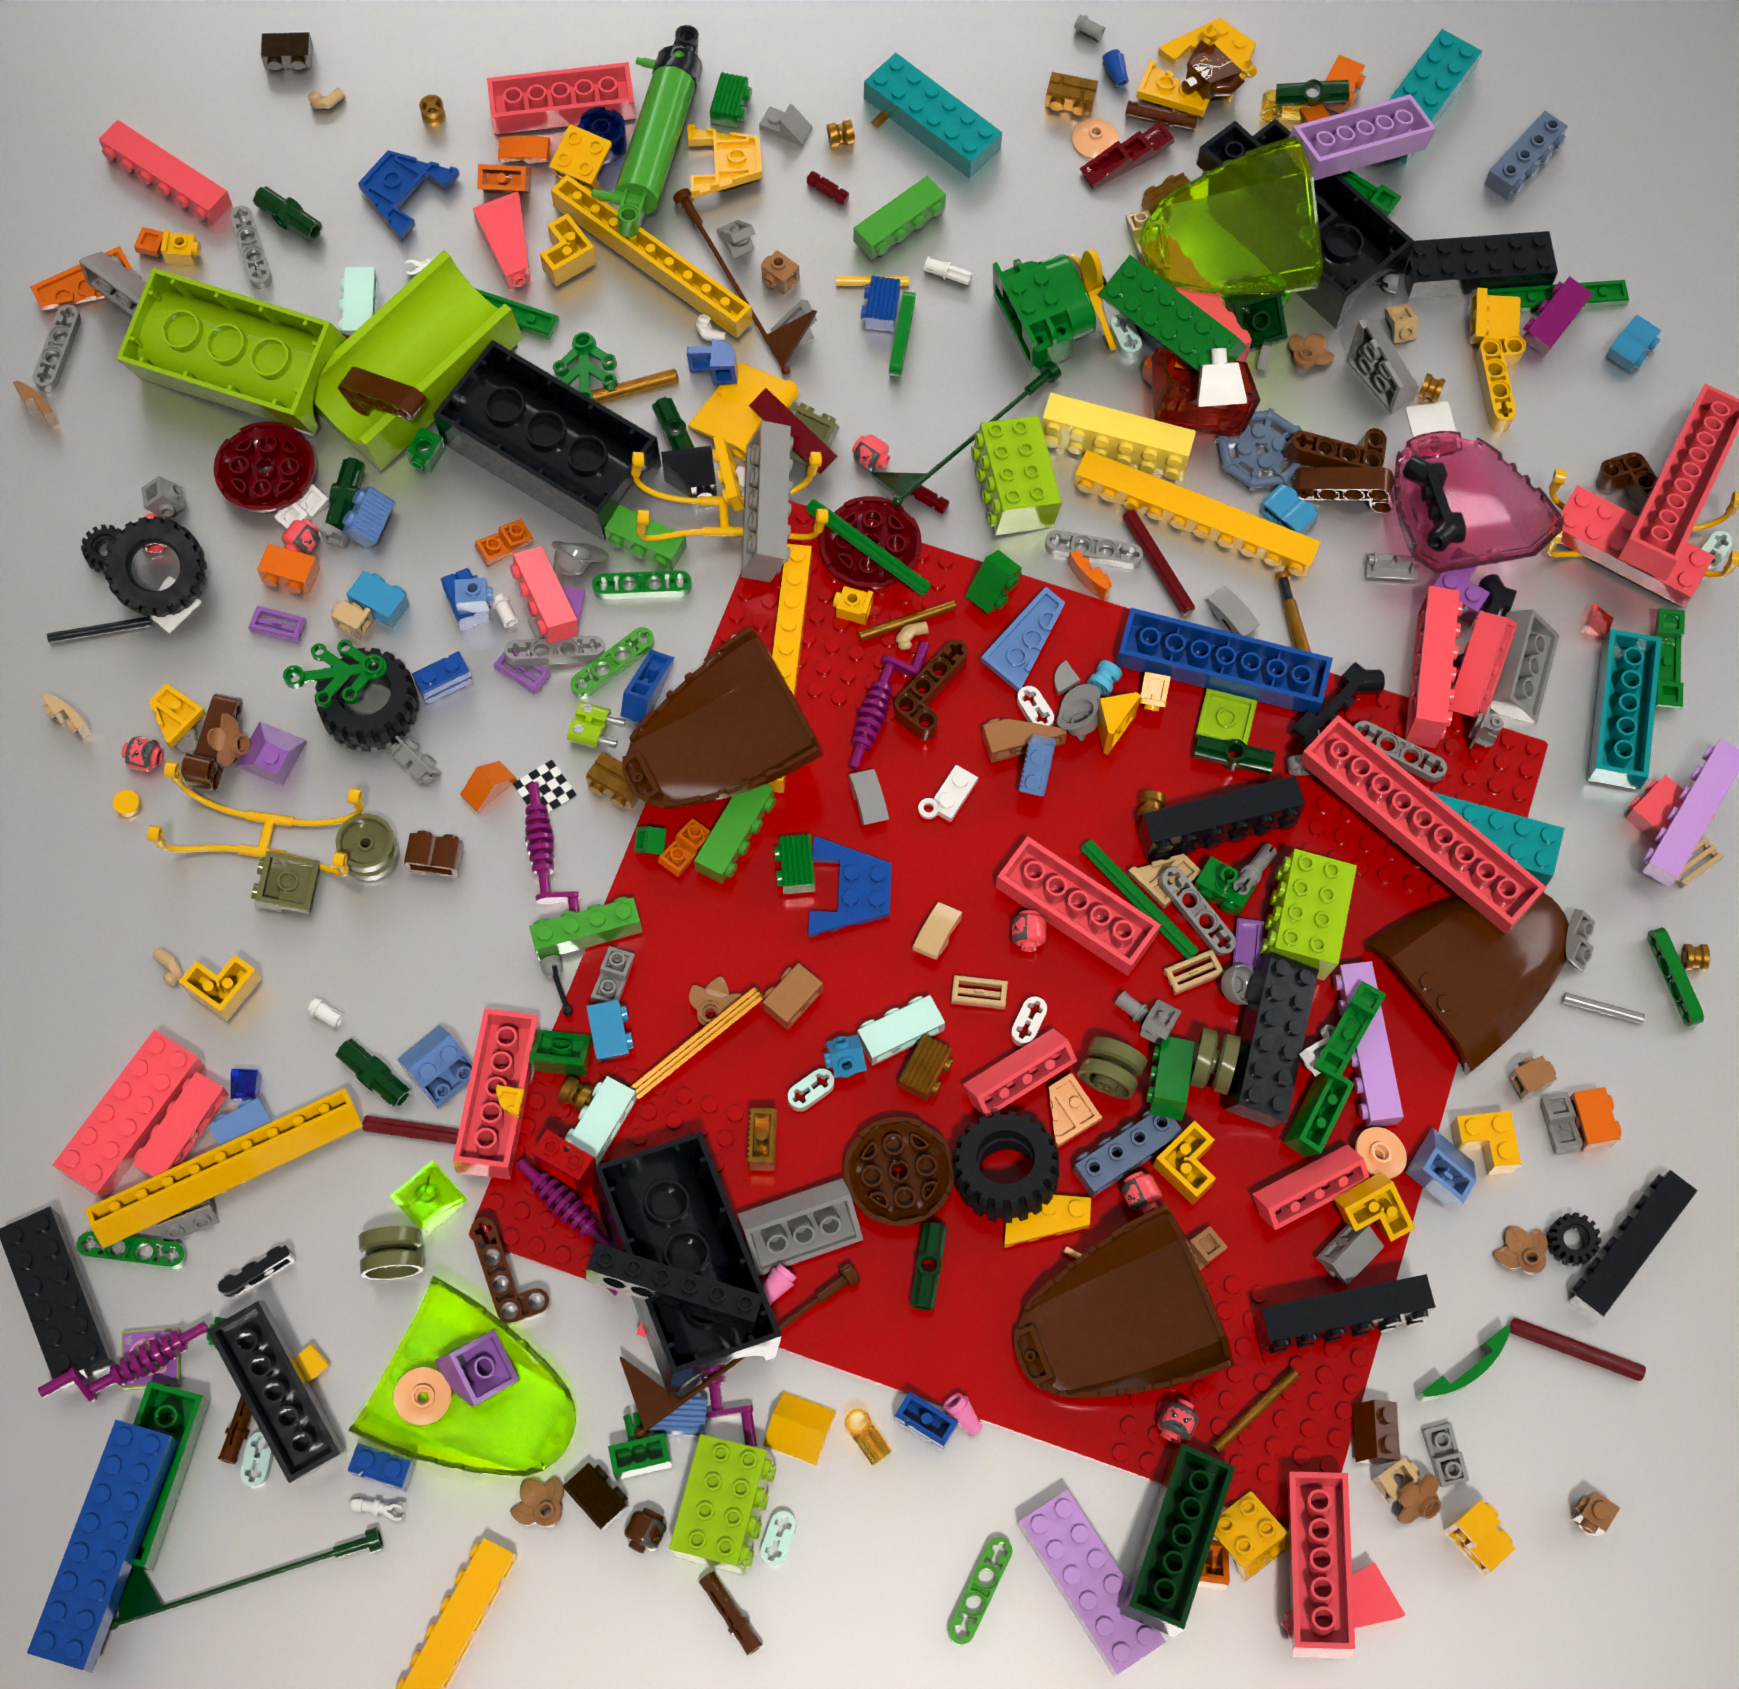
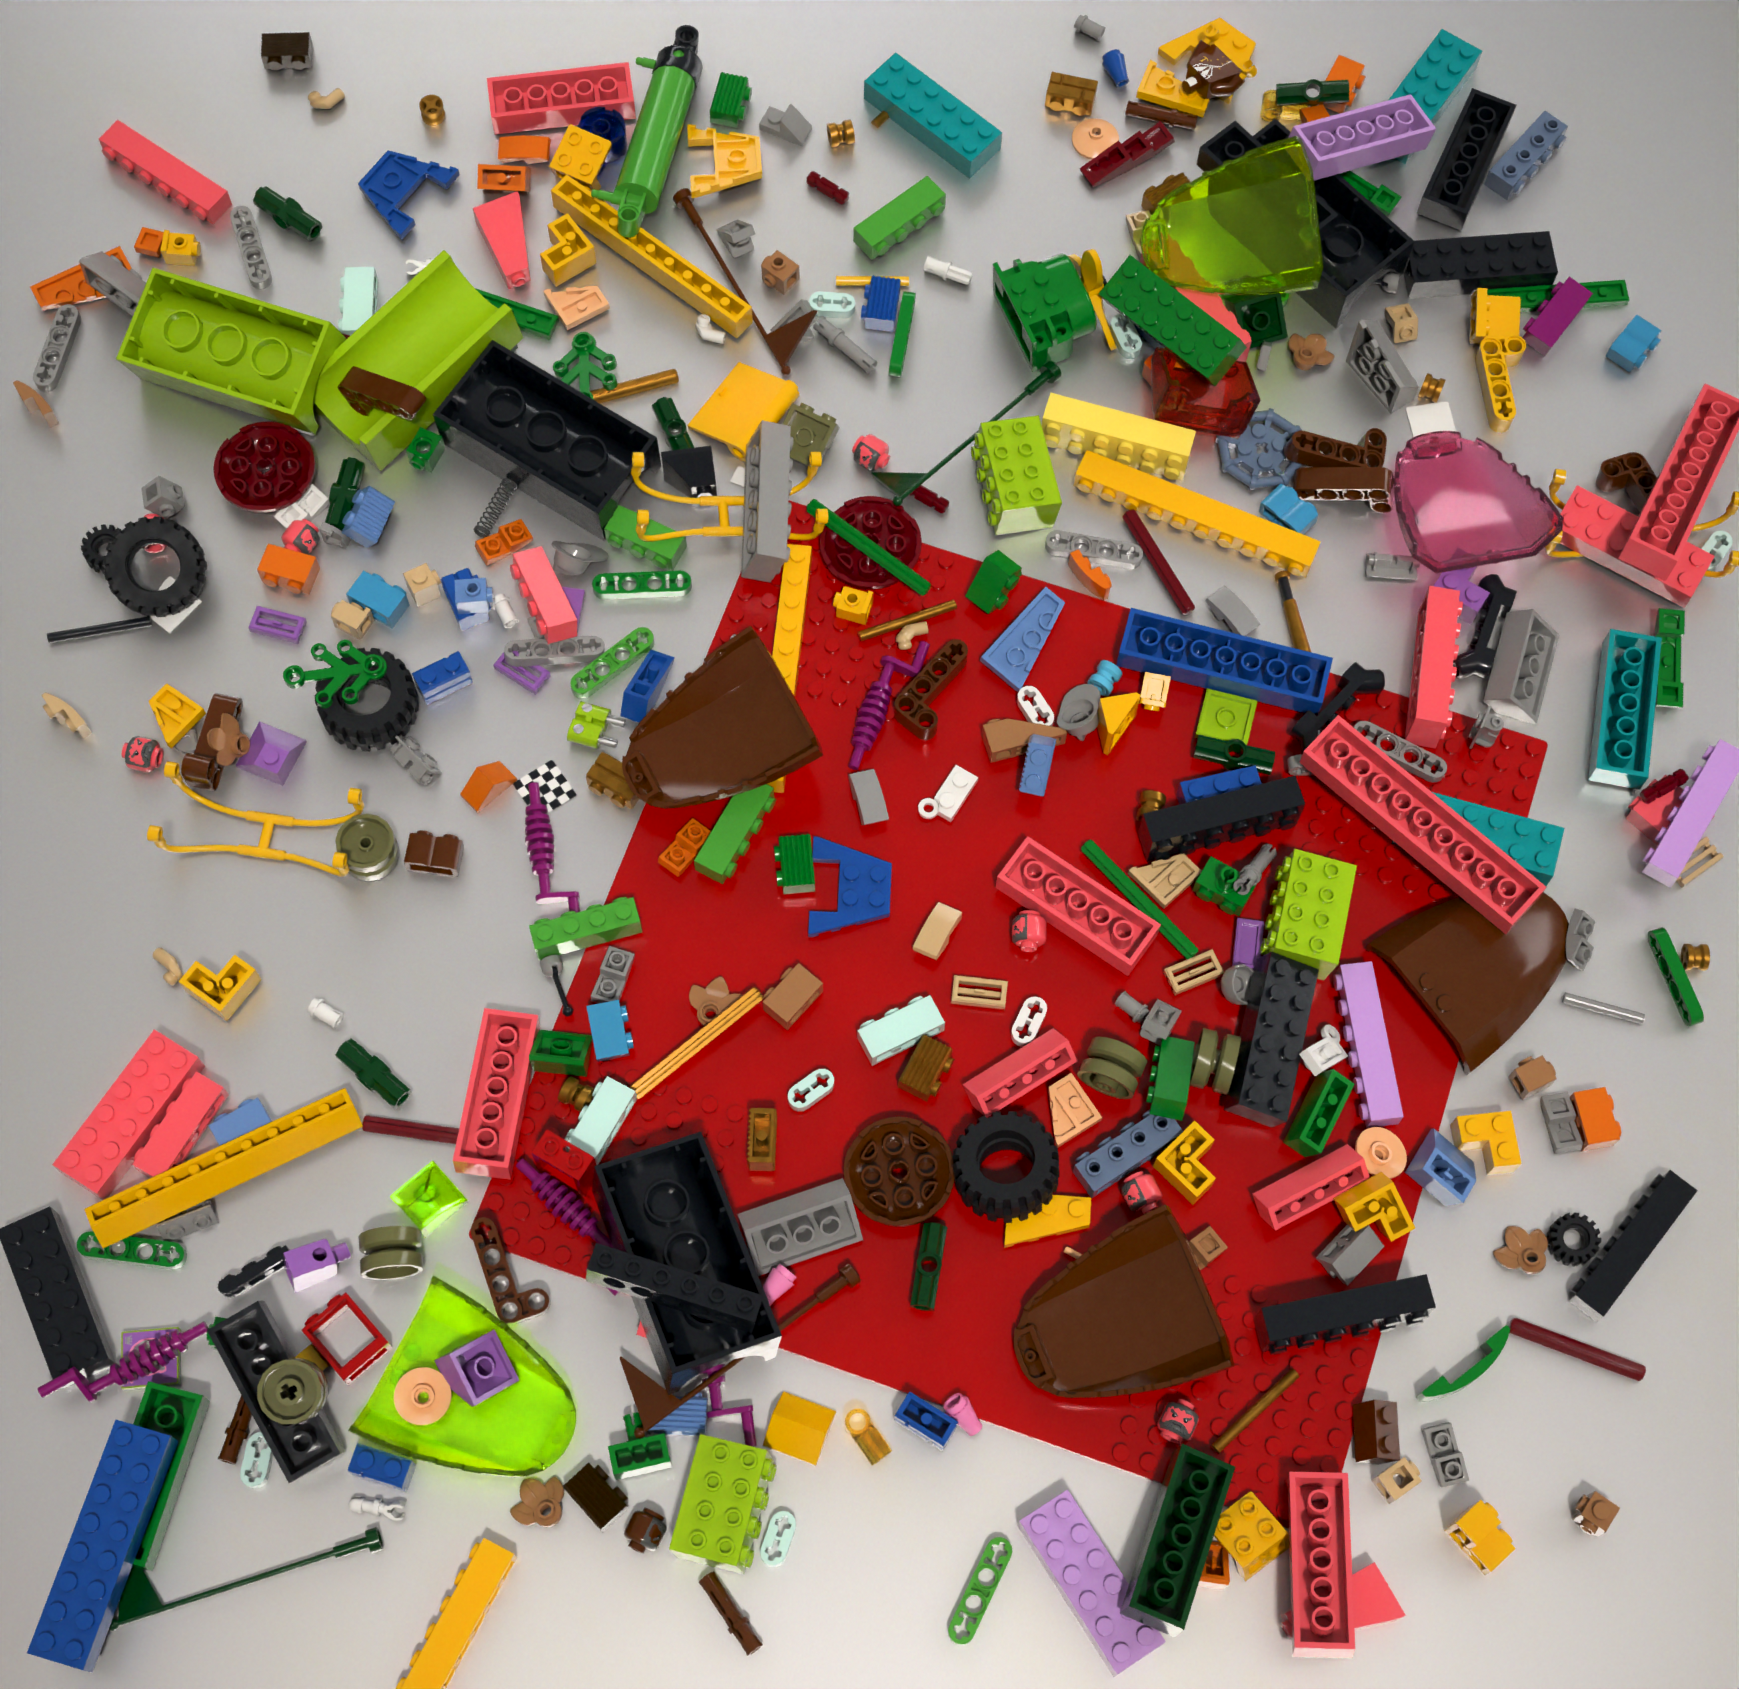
(126, 803): yellow tile -> none
(245, 1084): clear blue slope -> none
(275, 1395): none -> olive wheel
(285, 882): olive plate -> none
(304, 1265): none -> medium lavender torso
(363, 1359): none -> red window
(423, 584): none -> tan brick
(437, 1065): medium blue slope -> none
(510, 1099): yellow tile -> none
(511, 486): none -> dark grey piece
(577, 304): none -> light nougat wing
(650, 840): green slope -> none
(717, 359): blue brick -> none
(727, 473): yellow wing -> none
(805, 441): dark red slope -> none
(832, 304): none -> light aqua beam
(837, 338): none -> light grey pin
(845, 1056): dark azure brick -> none
(1065, 678): light grey tile -> none
(1193, 914): light grey beam -> none
(1217, 784): none -> blue brick
(1220, 381): white torso -> none
(1349, 1031): green slope -> none
(1419, 1500): medium nougat plate -> none
(1448, 525): black plate -> none
(1466, 159): none -> black brick
(1482, 664): coral brick -> none
(1597, 622): clear red slope -> none
(1664, 786): none -> dark red axle

